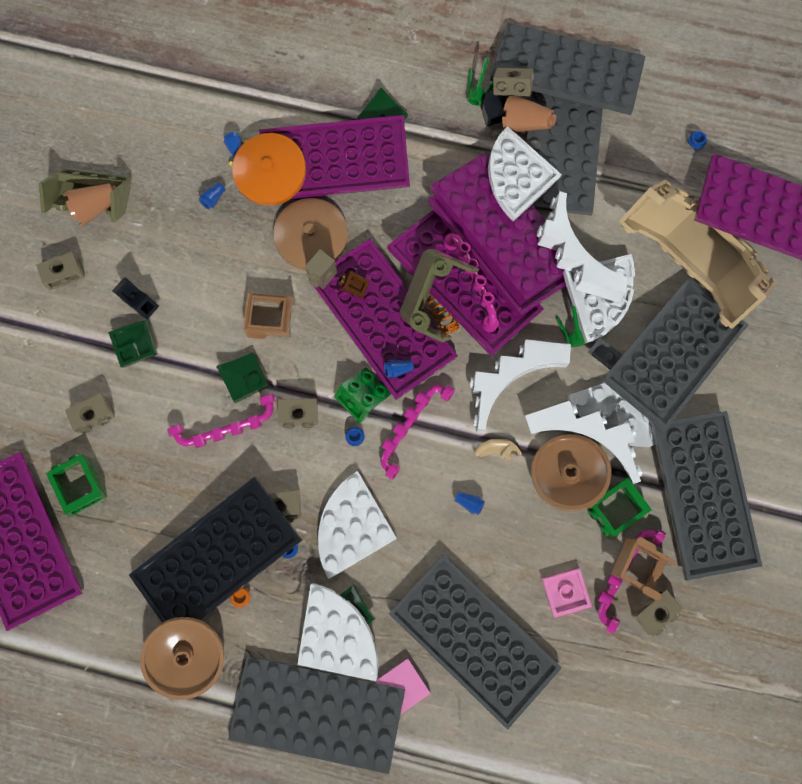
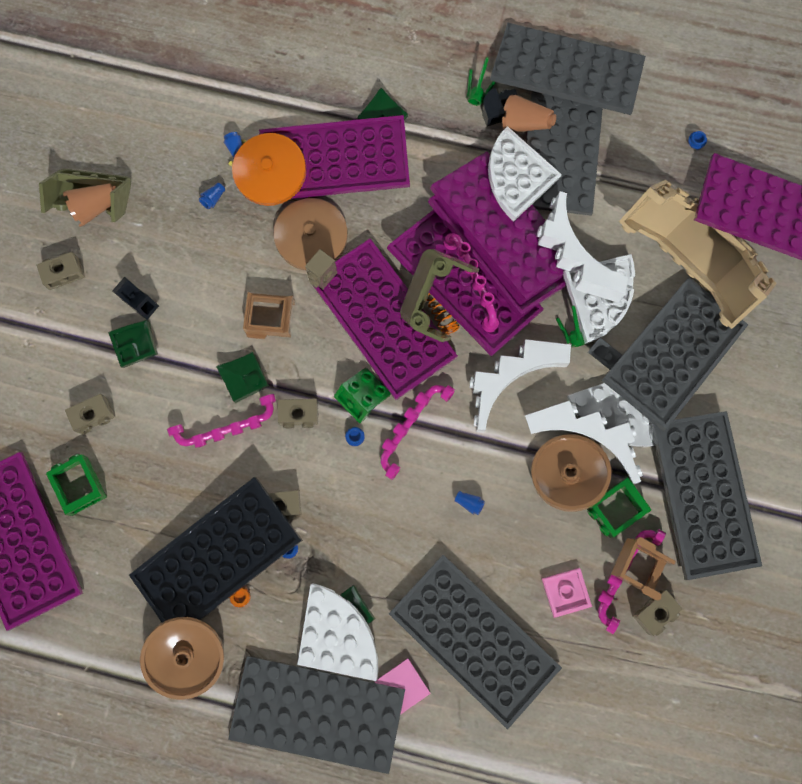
(351, 527): white plate -> none
(353, 284): reddish brown bracket -> none
(395, 368): blue cone -> none
(500, 447): tan piece -> none
(513, 81): dark tan brick -> none

